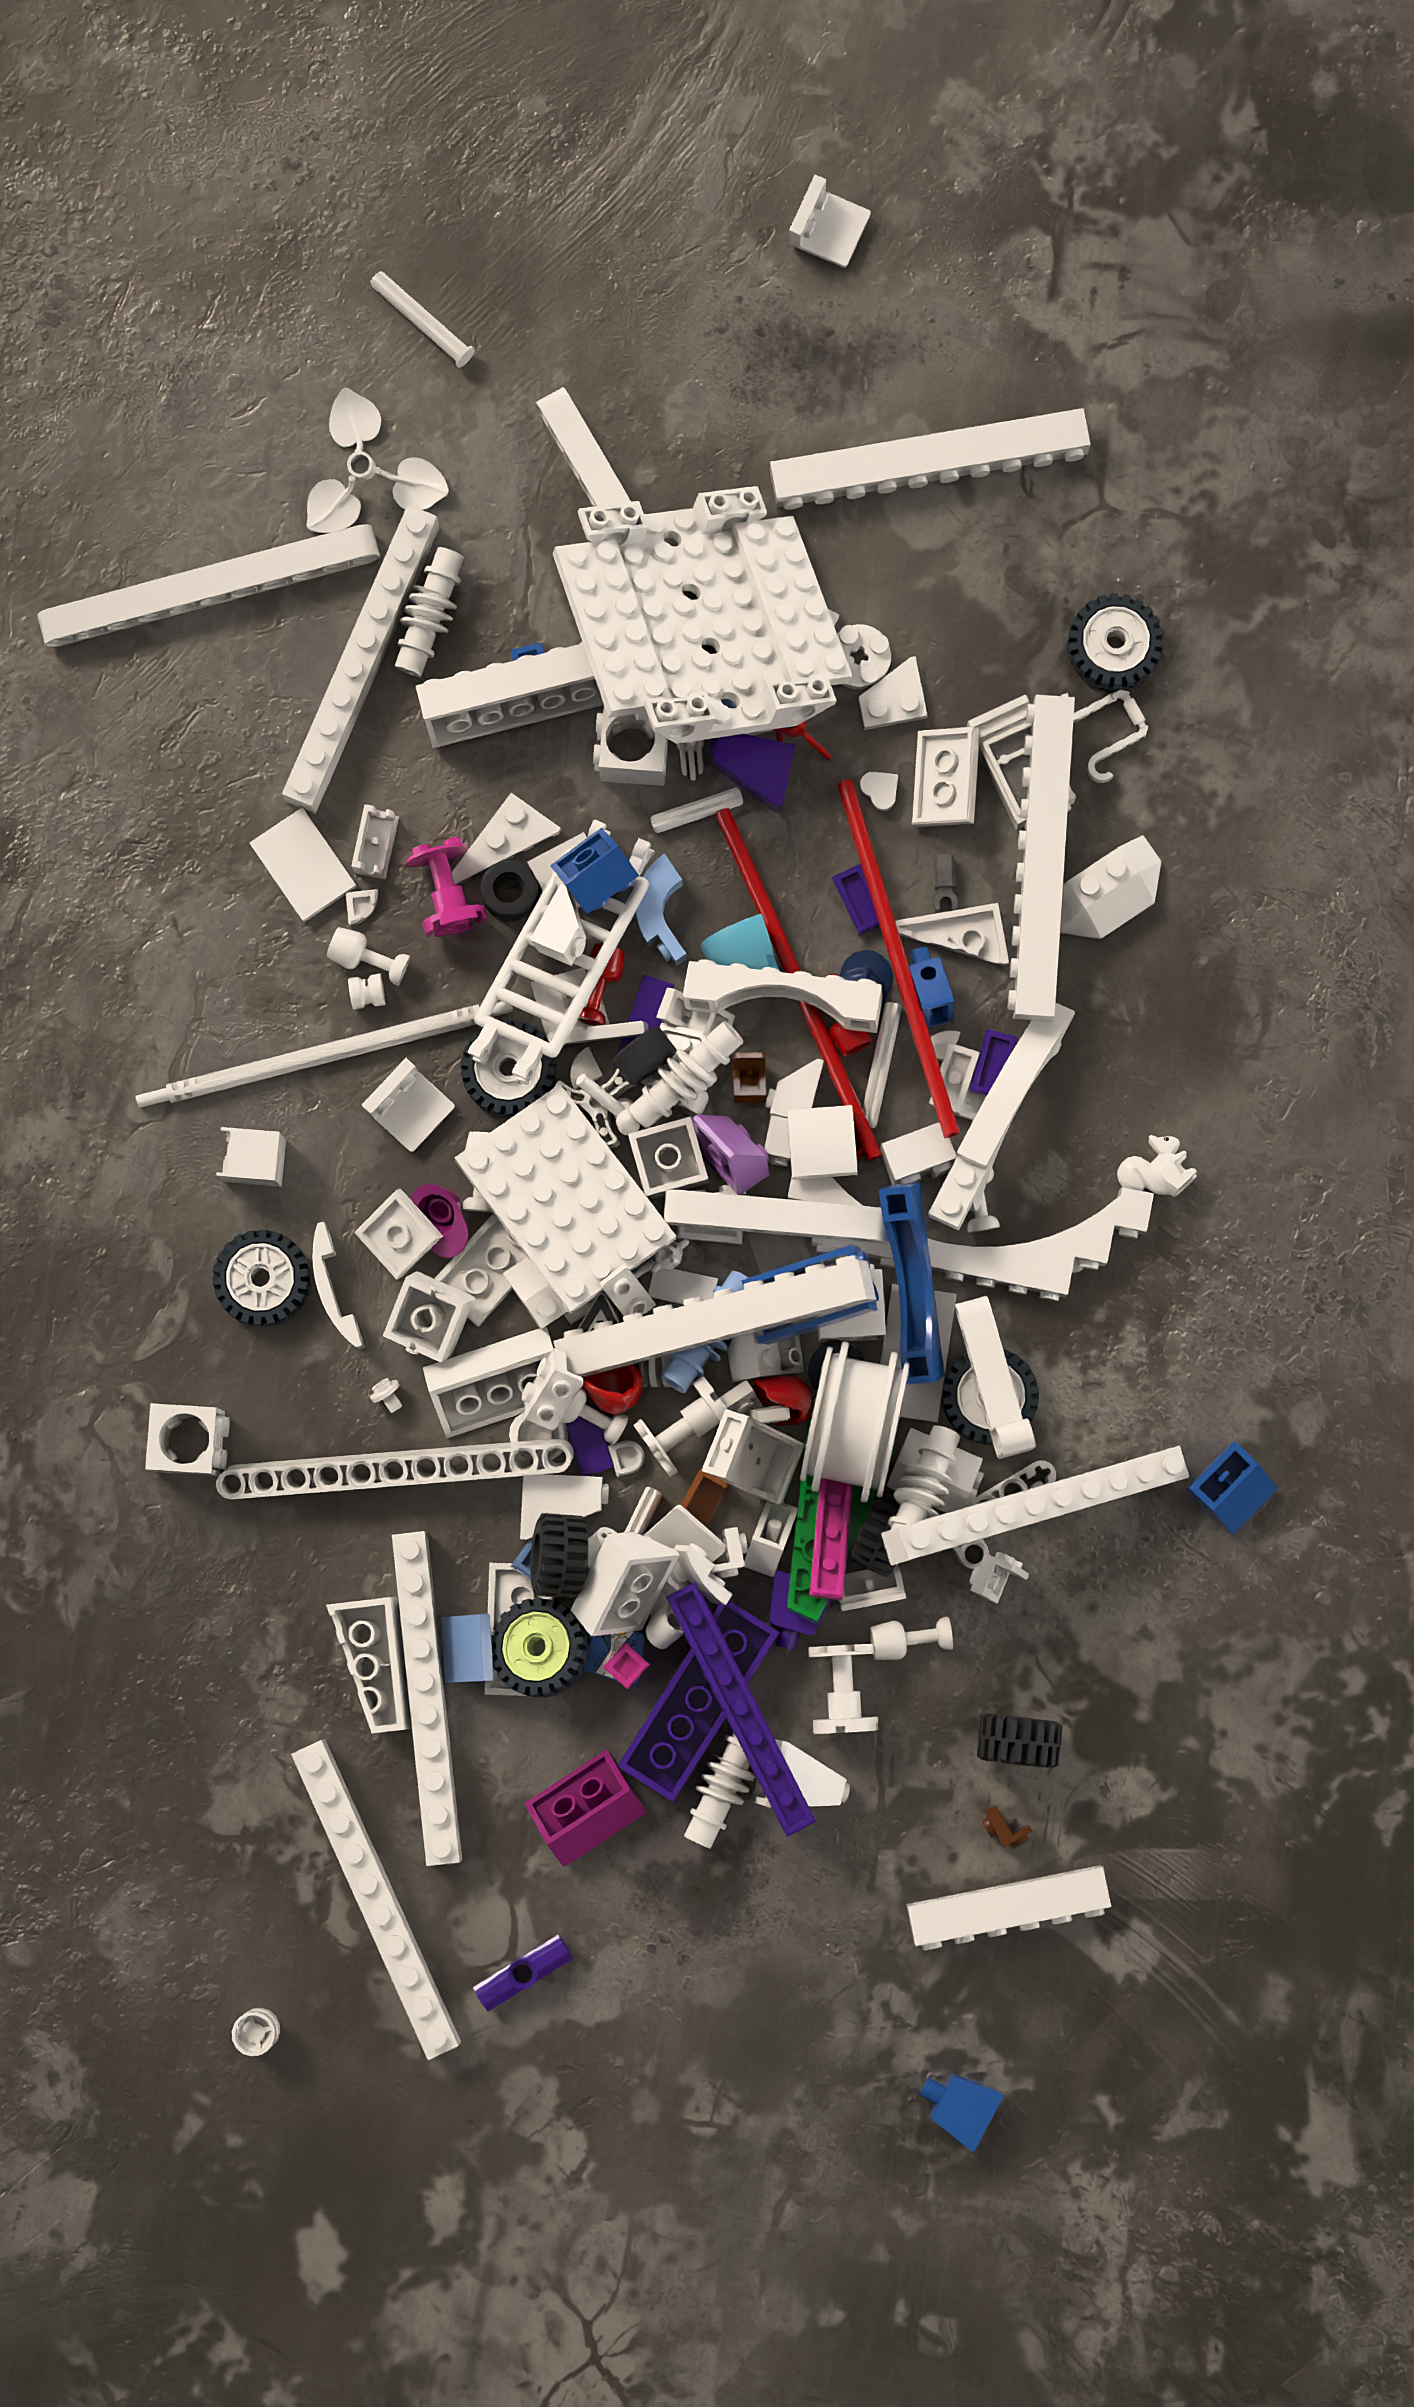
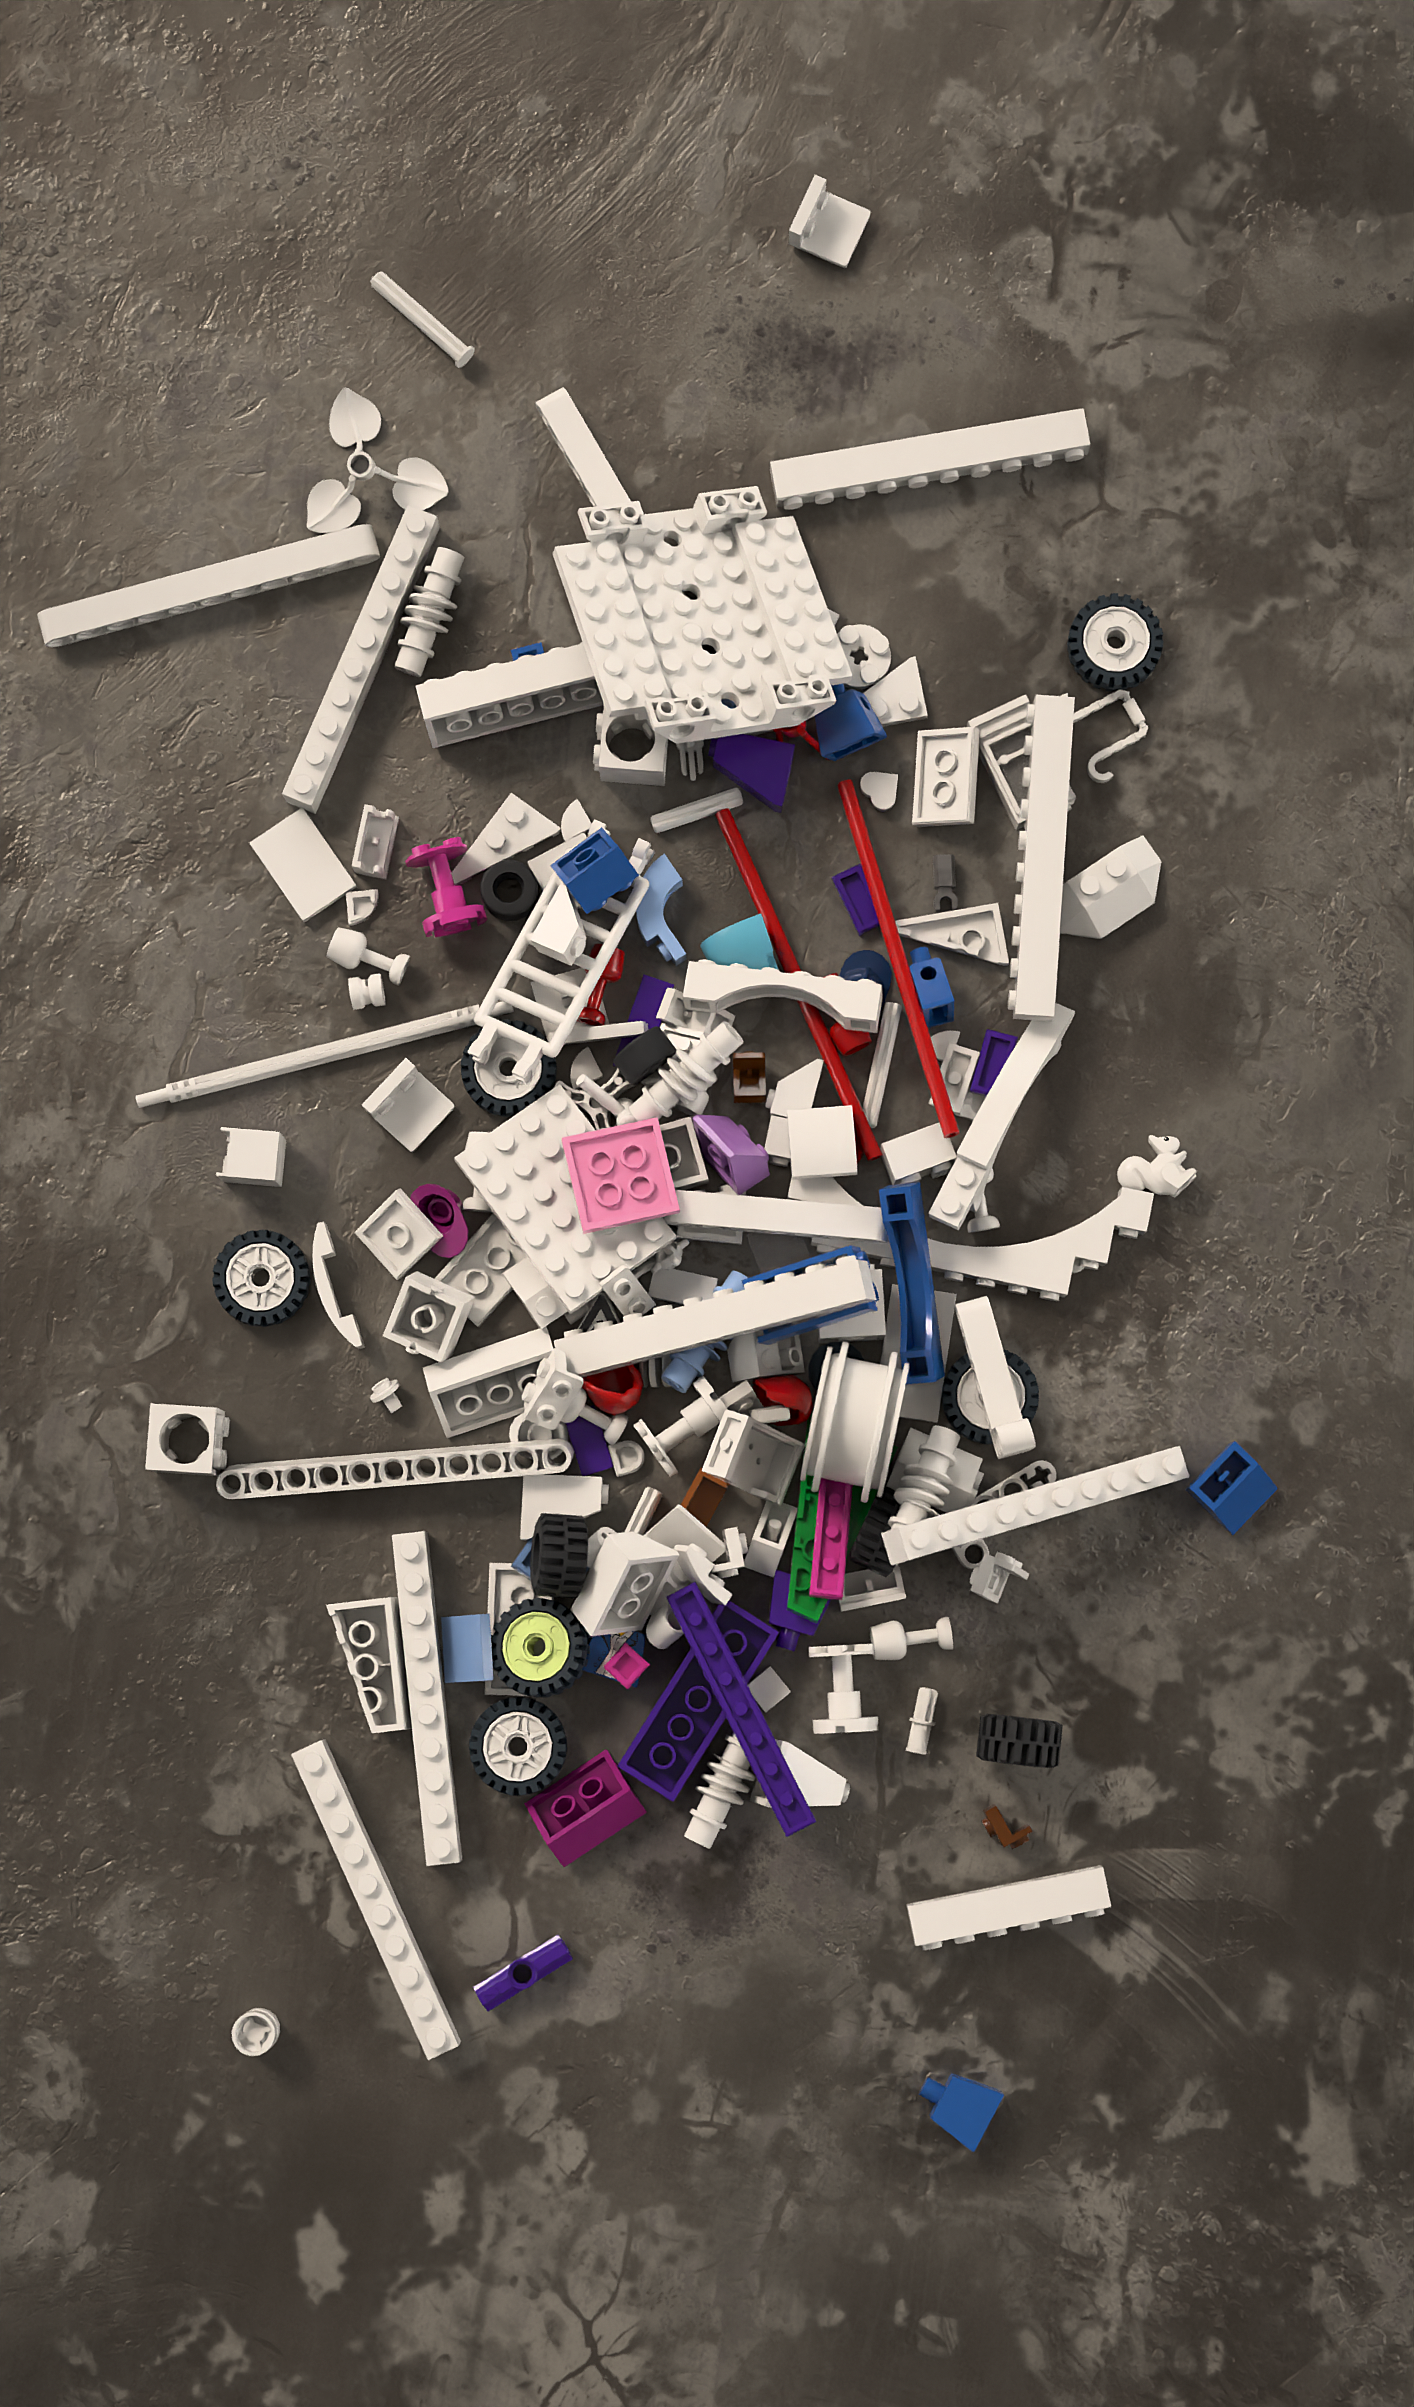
(544, 1740): none -> wheel
(574, 821): none -> white tile
(620, 1175): none -> bright pink plate
(768, 1689): none -> white tile
(847, 724): none -> blue torso
(922, 1720): none -> white axle

